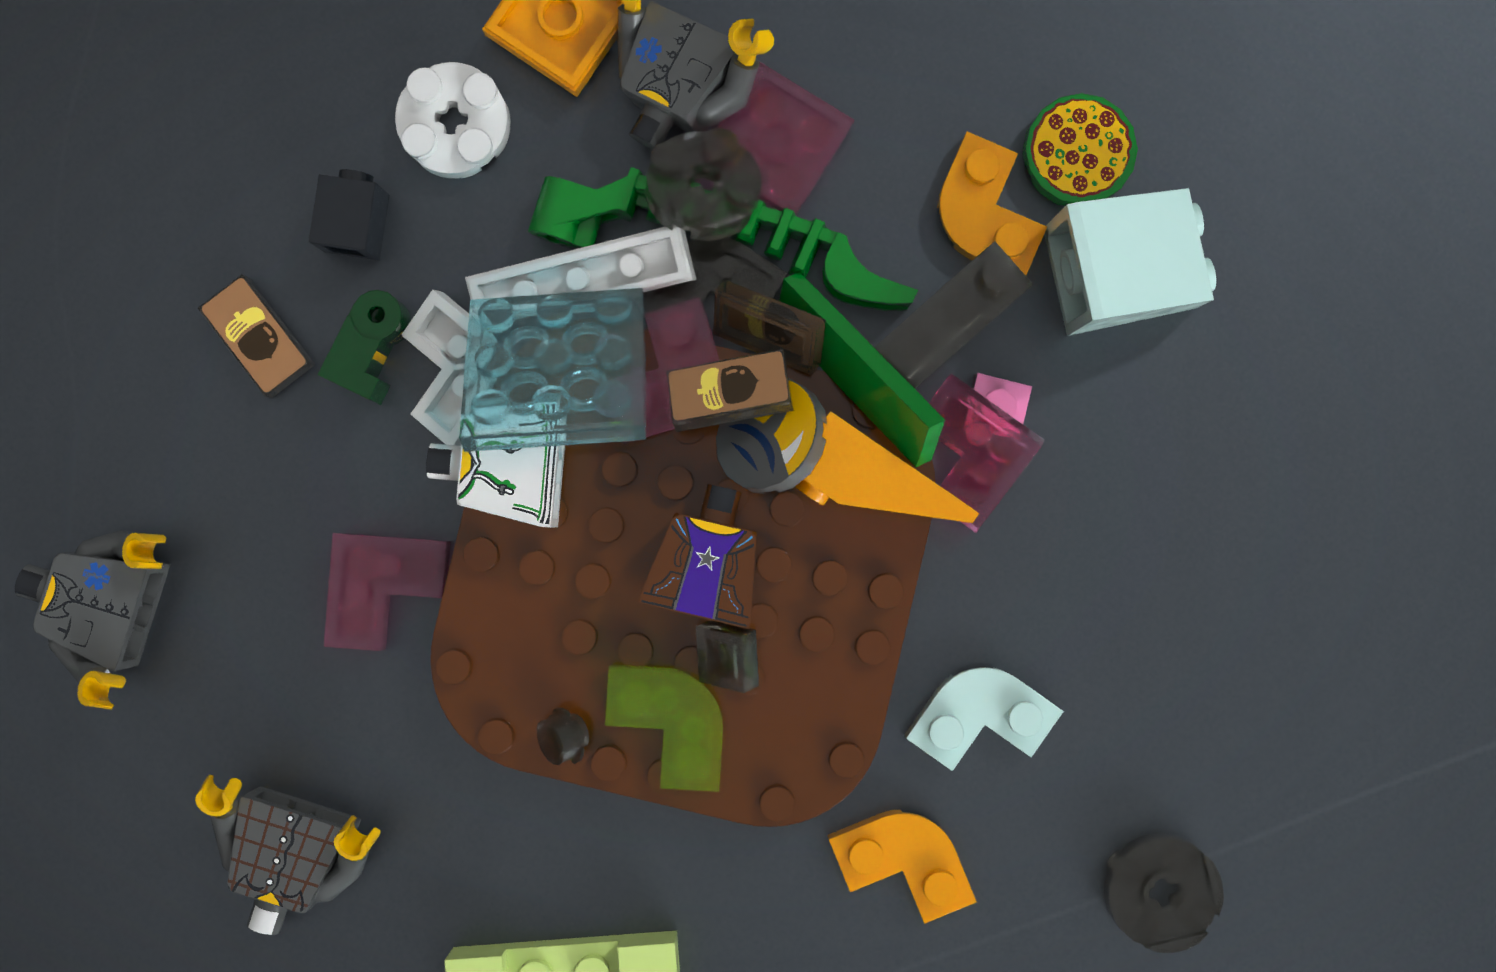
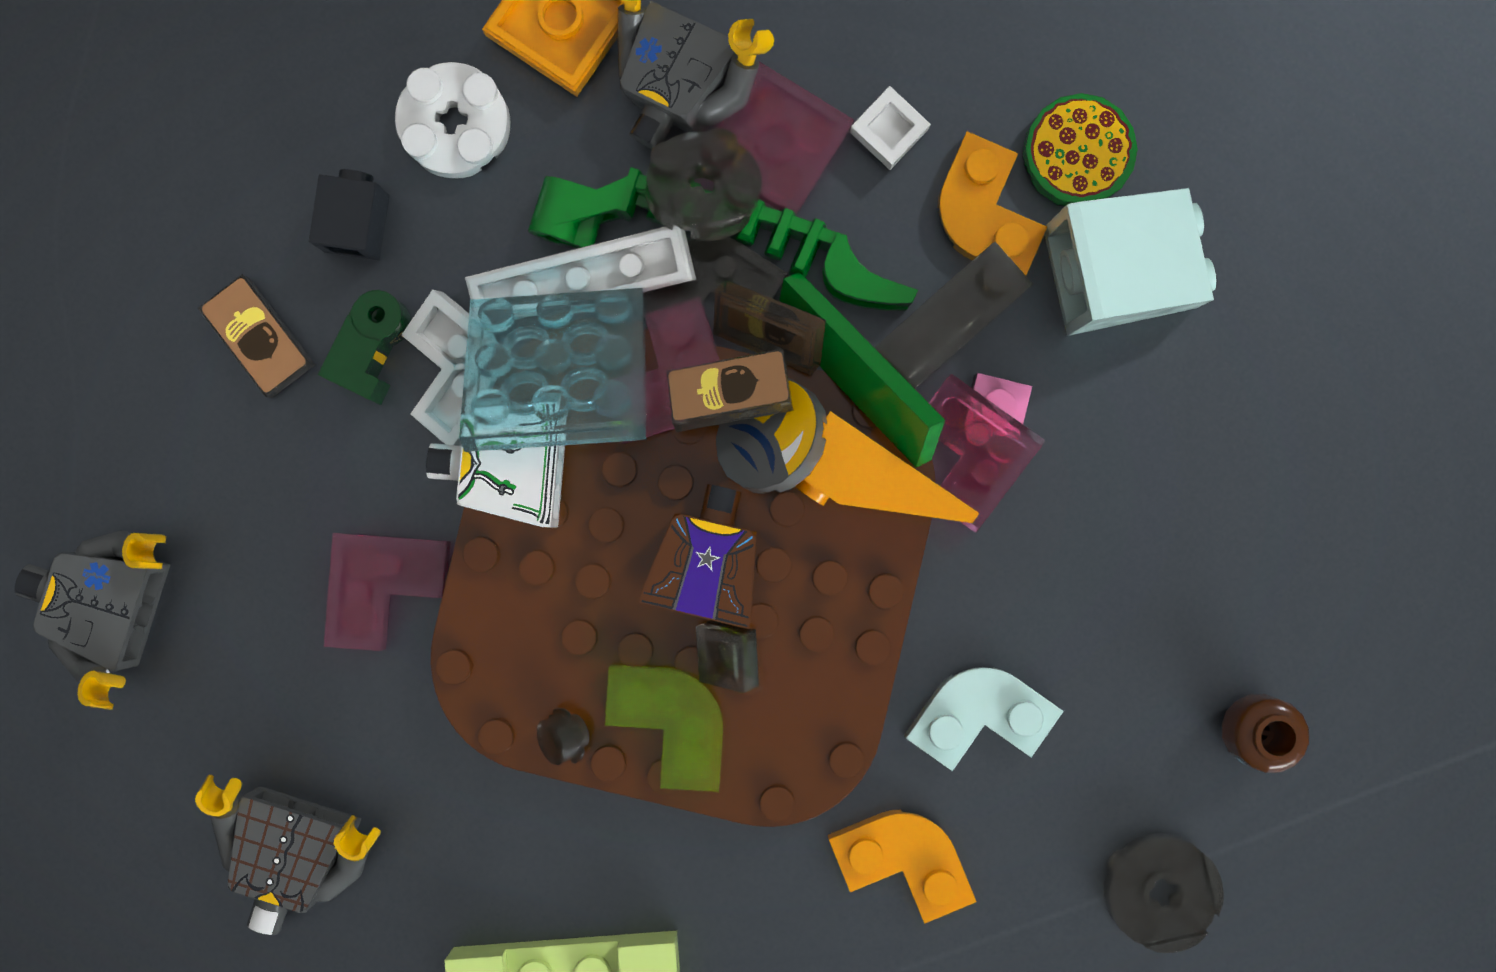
(889, 127): none -> white plate
(1265, 733): none -> reddish brown head

